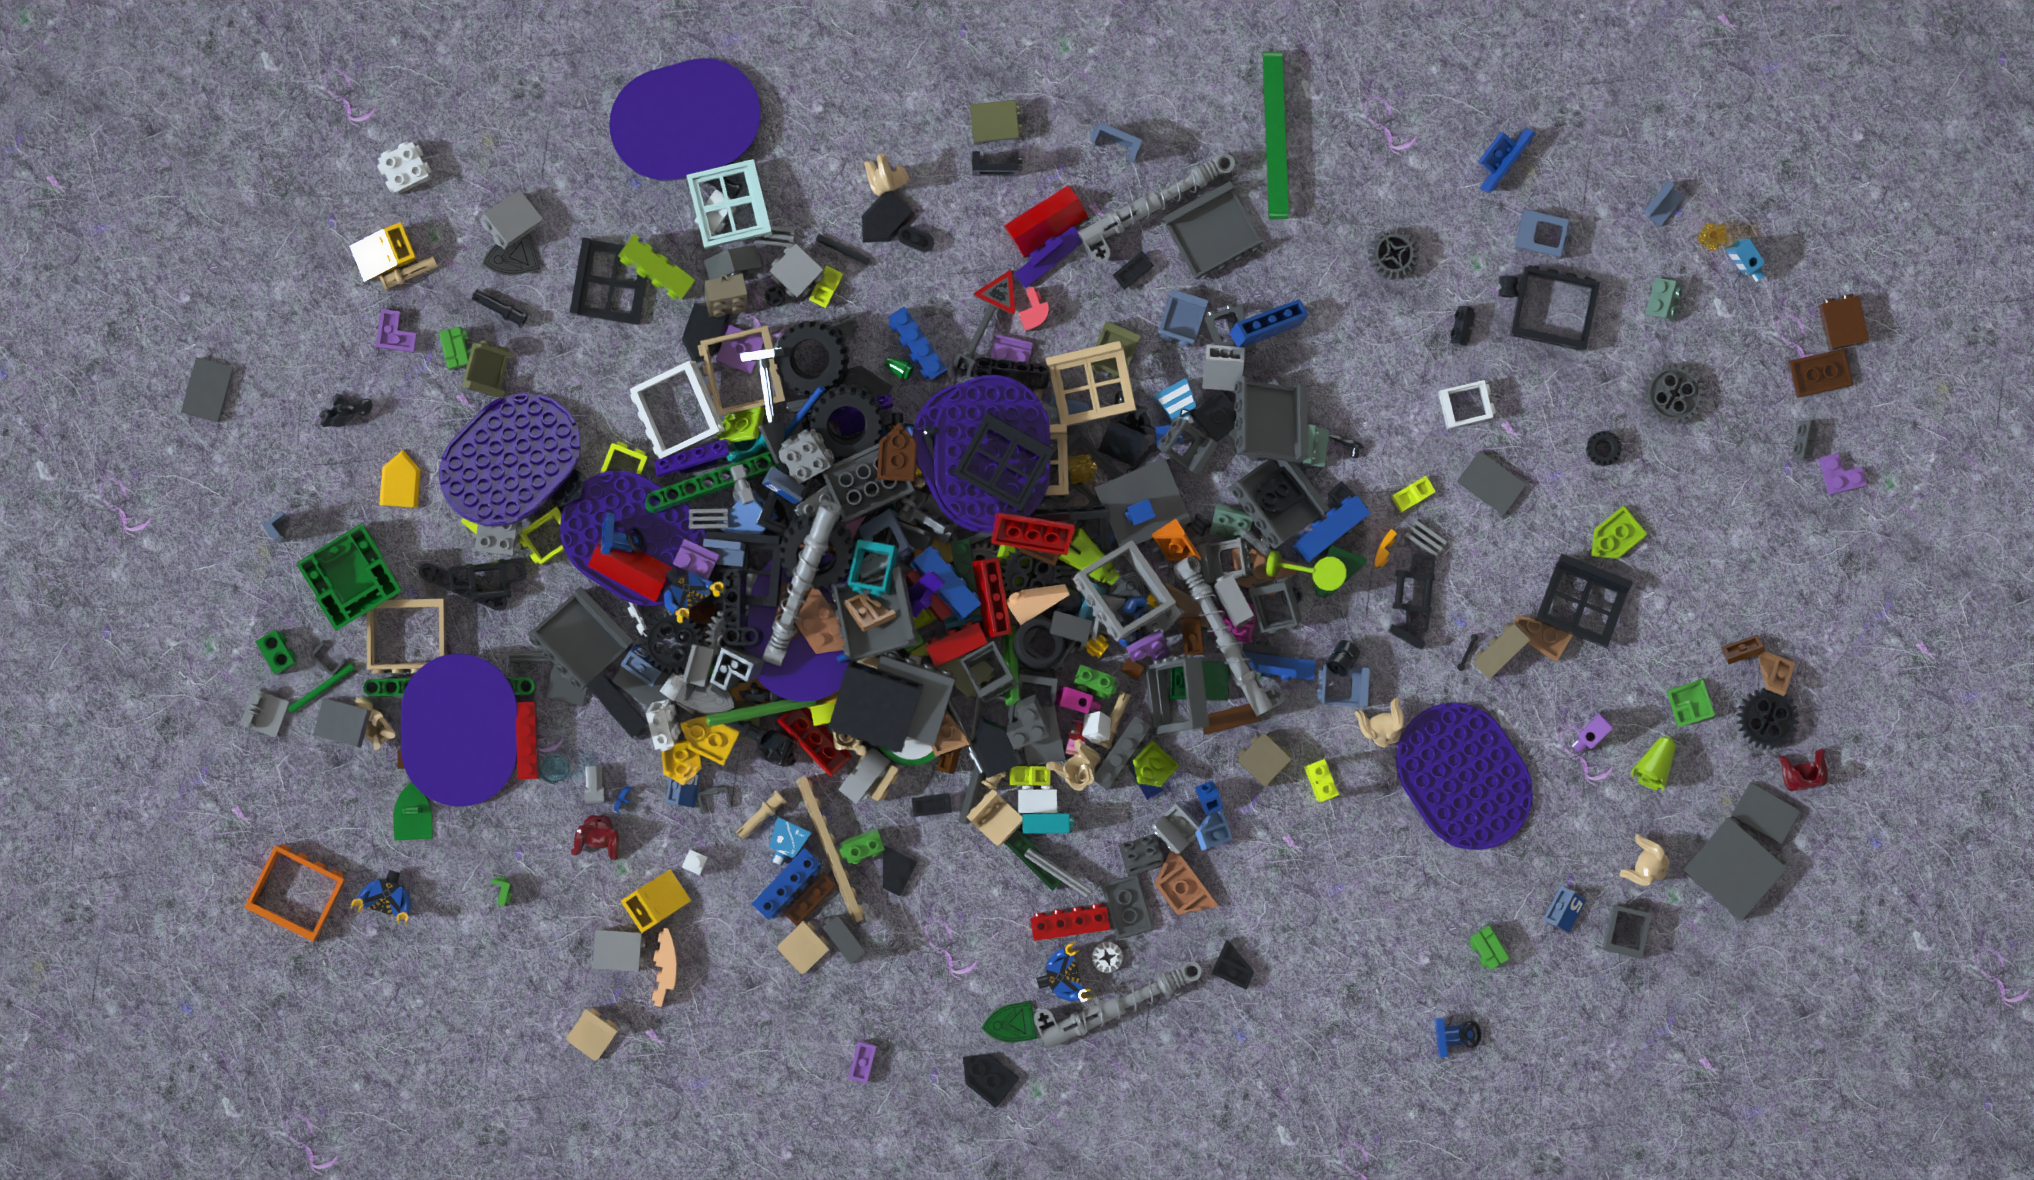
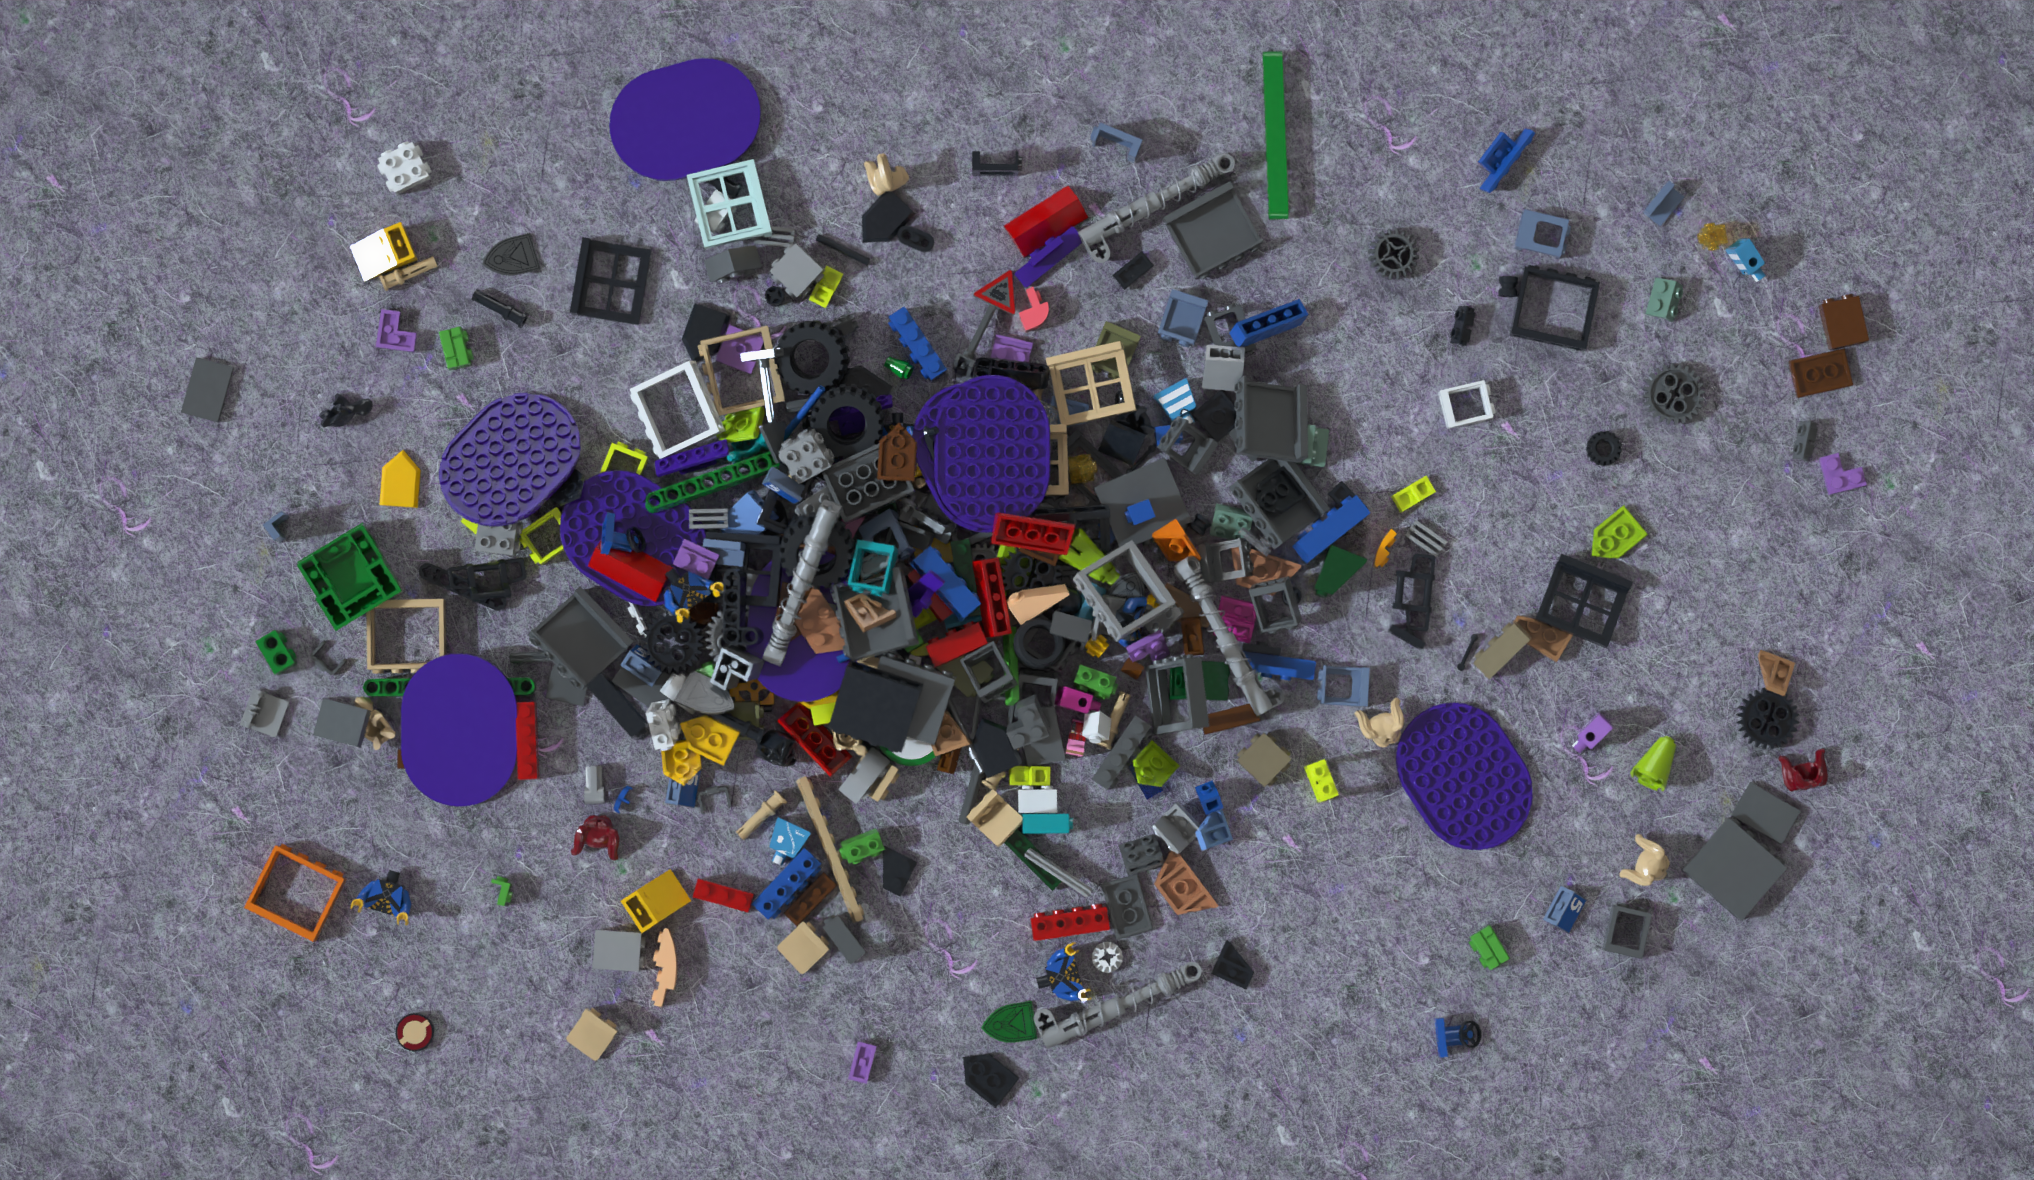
(321, 688): green bar -> none
(412, 815): green shield -> none
(414, 1032): none -> tile
(486, 369): olive panel -> none
(511, 219): light grey brick -> none
(554, 768): clear light blue hair -> none
(656, 268): lime wedge -> none
(695, 862): white brick -> none
(698, 665): light grey panel -> none
(723, 895): none -> red brick
(726, 296): dark tan brick -> none
(742, 487): light grey bar -> none
(755, 711): bright green axle -> none
(756, 694): black plate -> none
(931, 805): black plate -> none
(995, 121): olive panel -> none
(1016, 437): black window -> none
(1078, 769): tan hair -> none
(1232, 601): light grey brick -> none
(1327, 574): lime piece -> none
(1343, 658): black wheel -> none
(1356, 446): black bar -> none
(1491, 483): dark grey tile -> none
(1690, 703): bright green plate -> none
(1742, 649): reddish brown plate -> none

